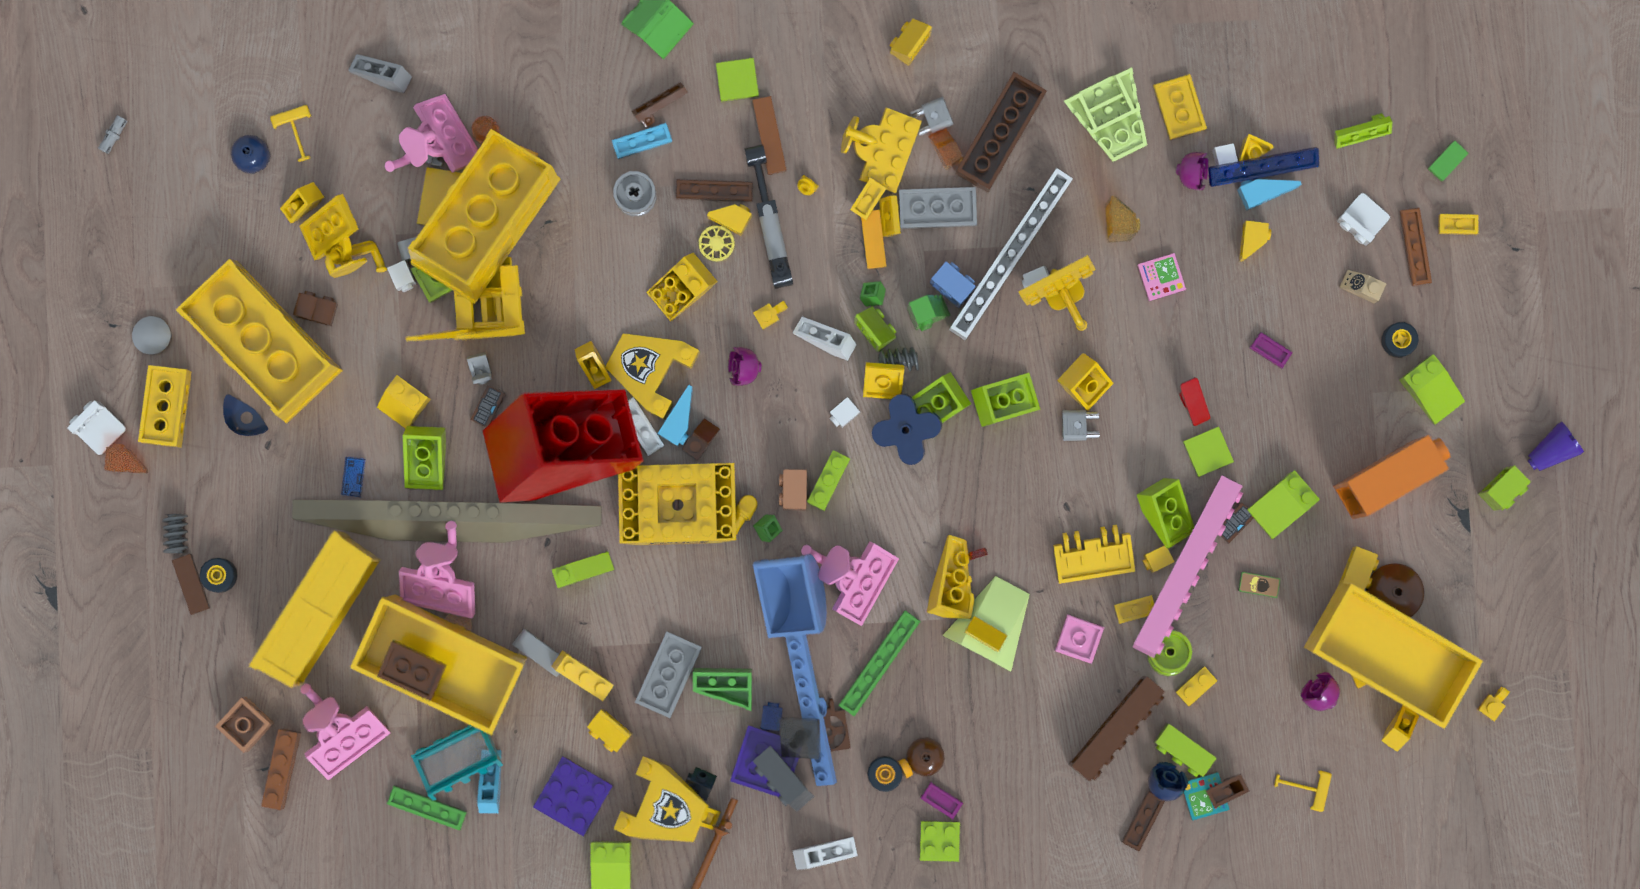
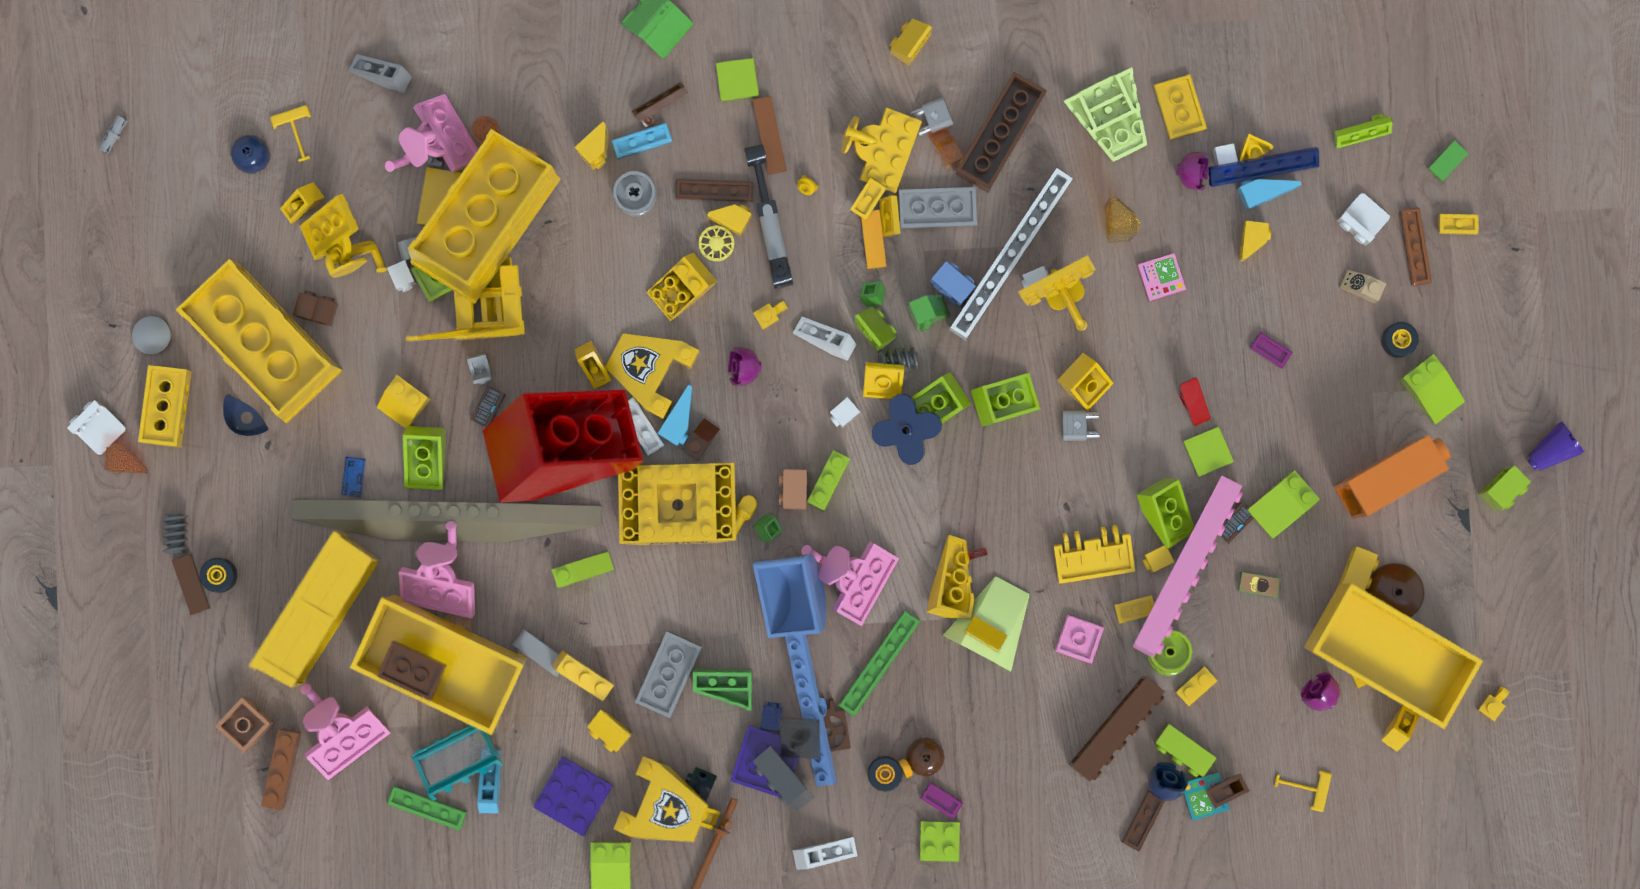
(594, 147): none -> yellow slope

